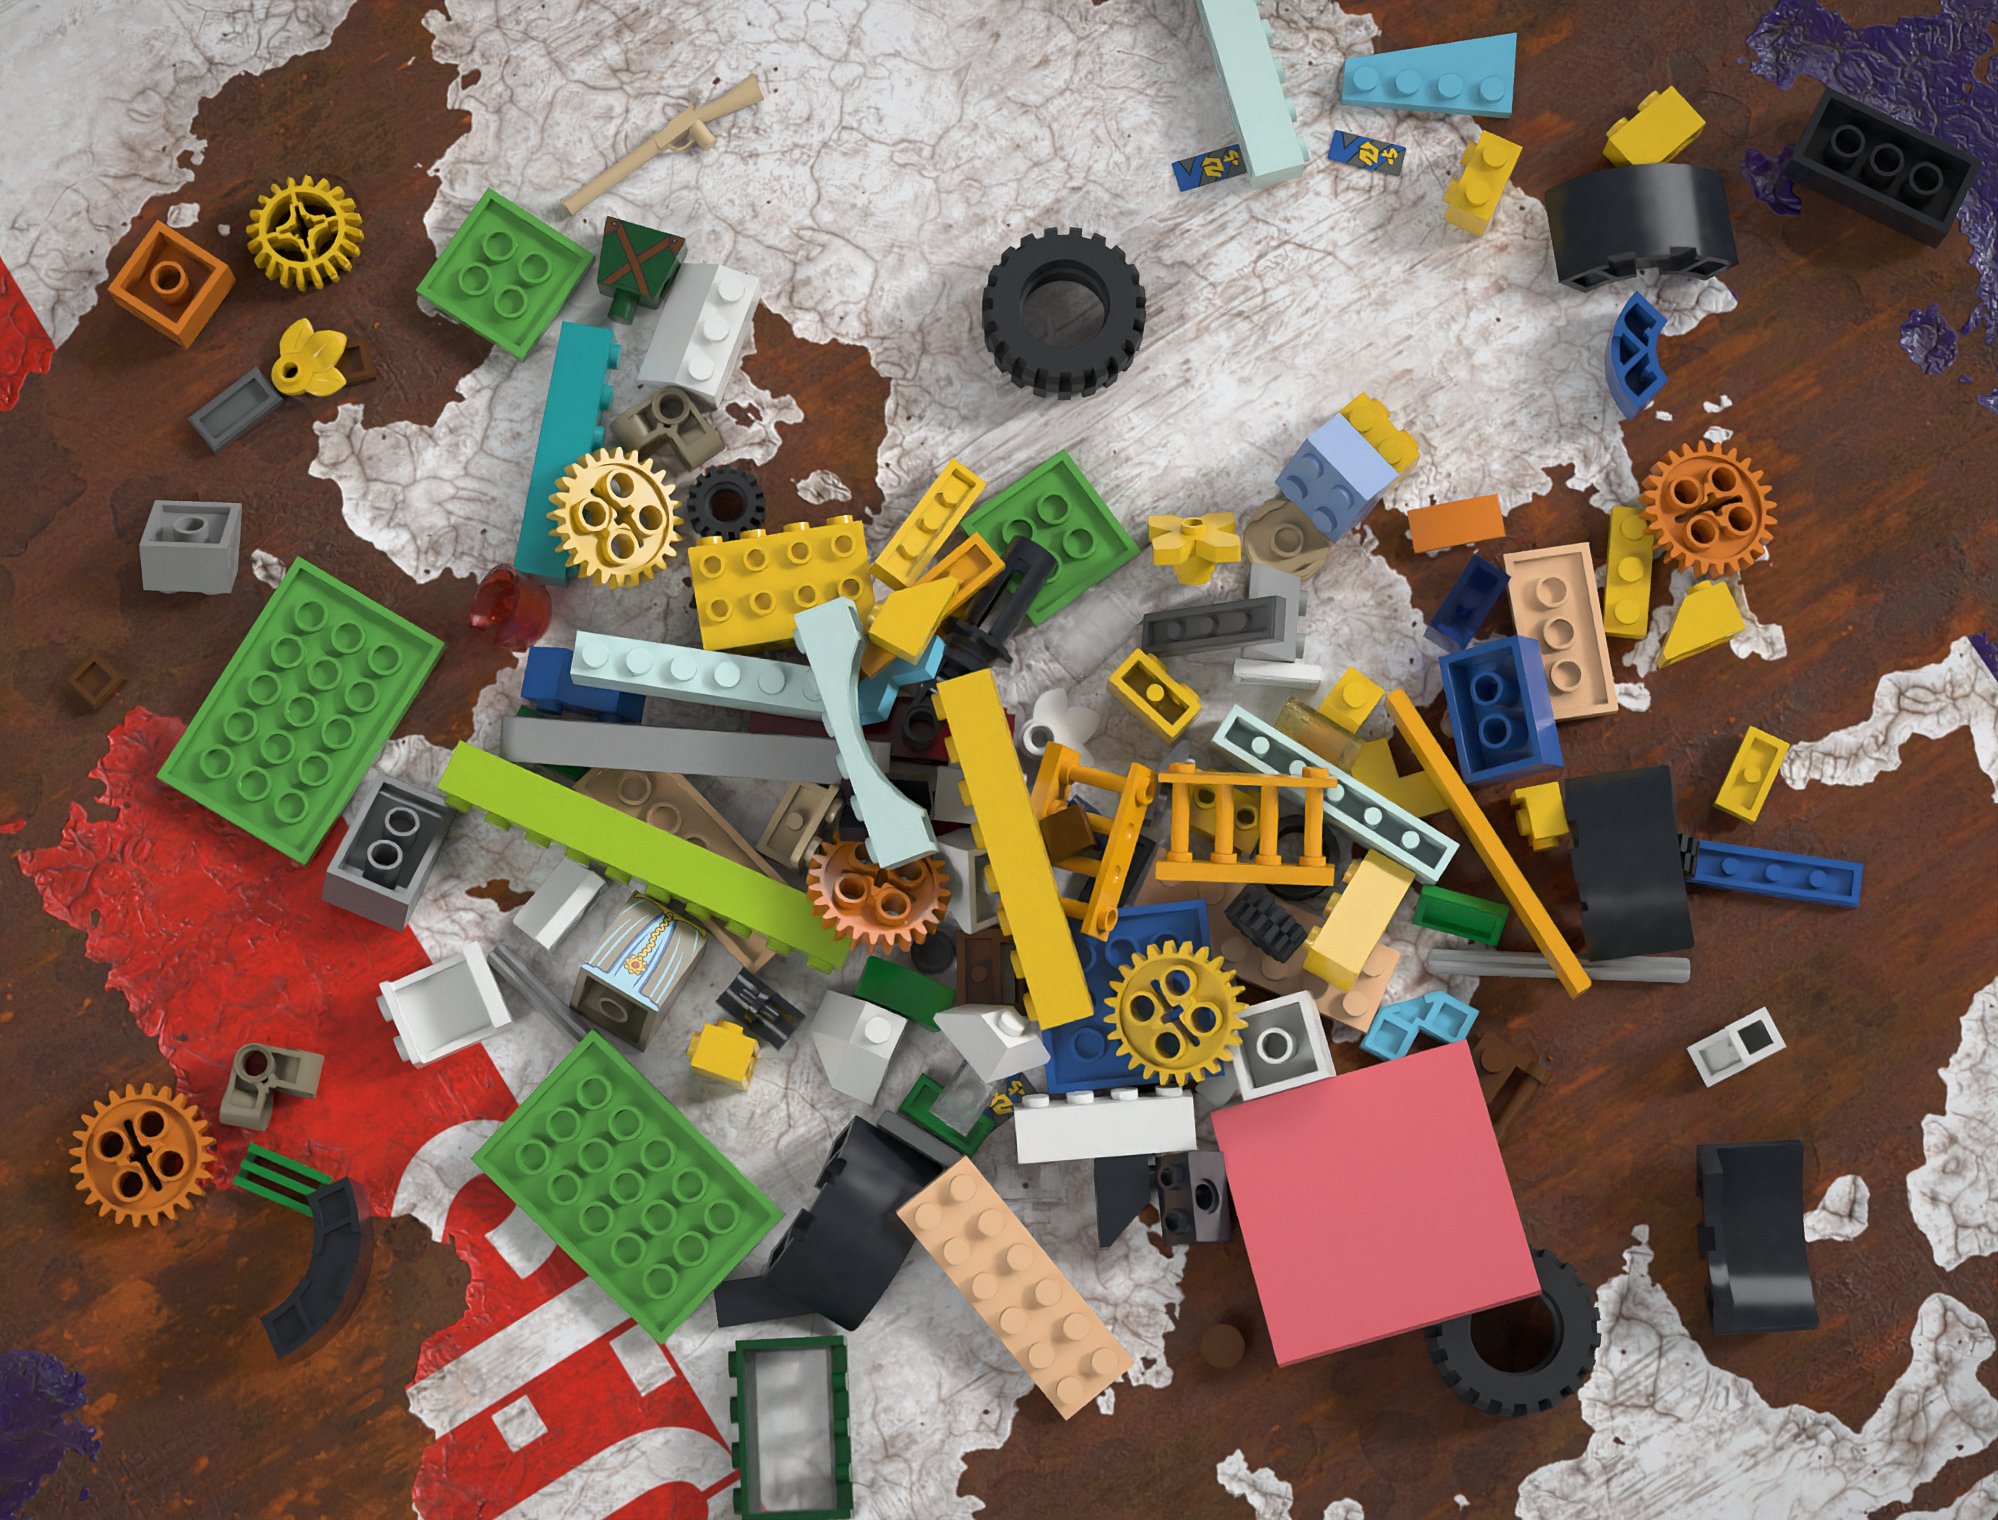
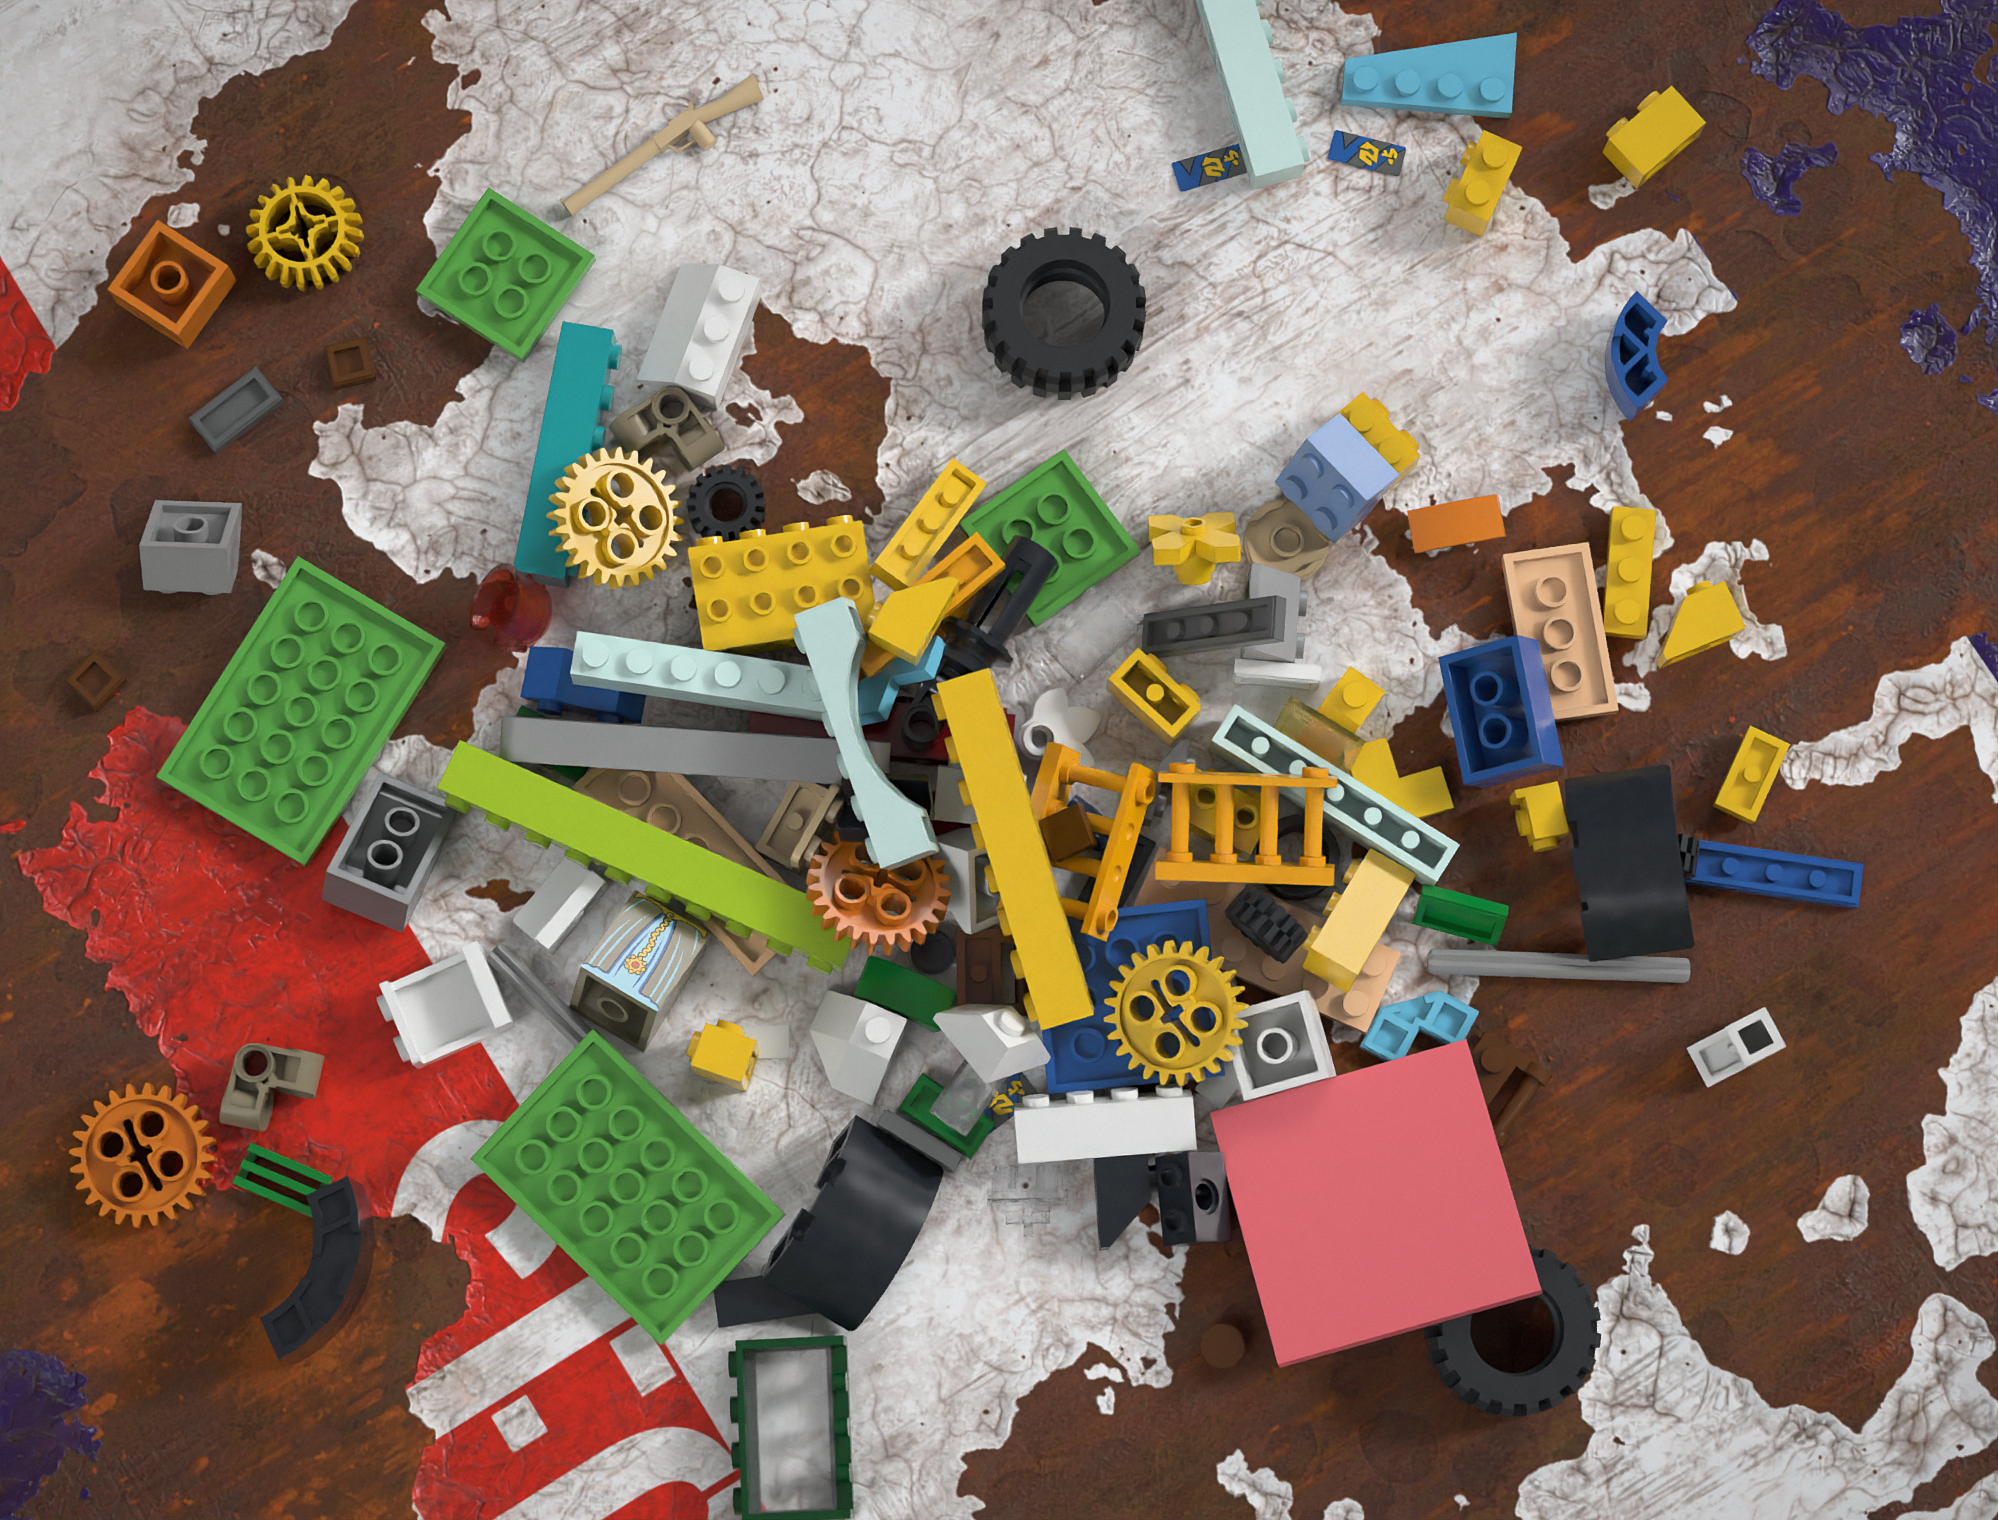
(314, 356): yellow plate -> none
(637, 267): dark green torso -> none
(761, 1009): black hips -> none
(1015, 1287): light nougat plate -> none
(1467, 605): clear blue brick -> none
(1487, 843): light orange tile -> none
(1640, 220): black panel -> none
(1722, 545): orange gear -> none
(1754, 1237): black panel -> none
(1882, 168): black brick -> none

